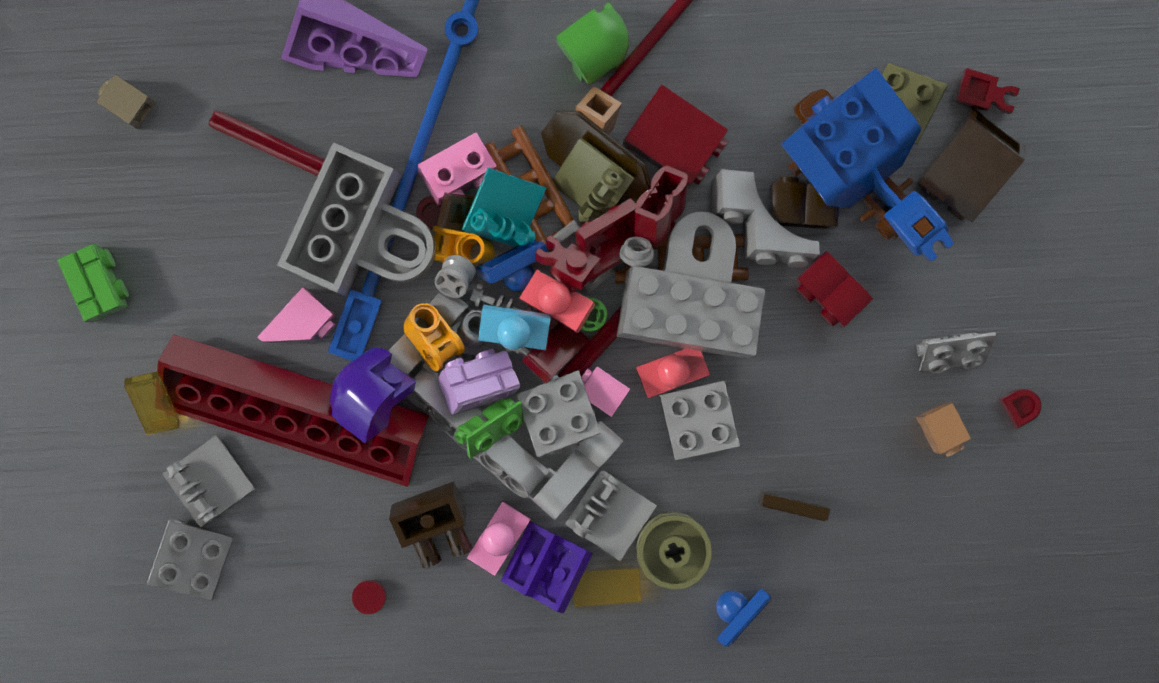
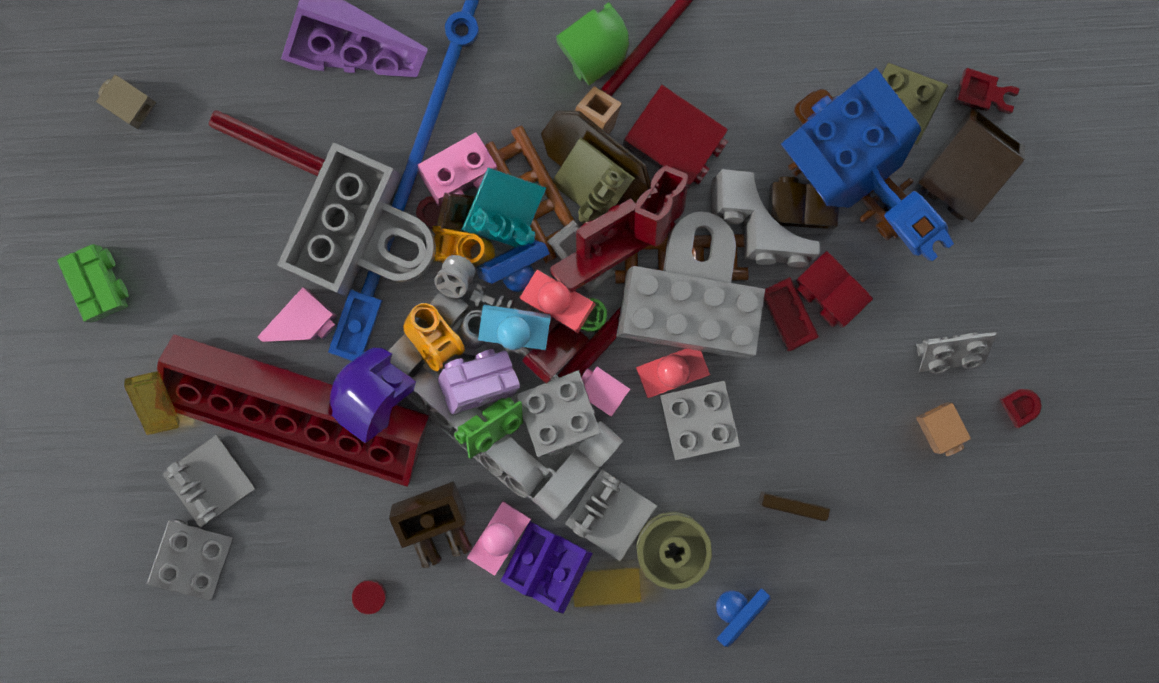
(569, 264): dark red plate -> none
(637, 252): light grey plate -> none
(789, 314): none -> dark red plate

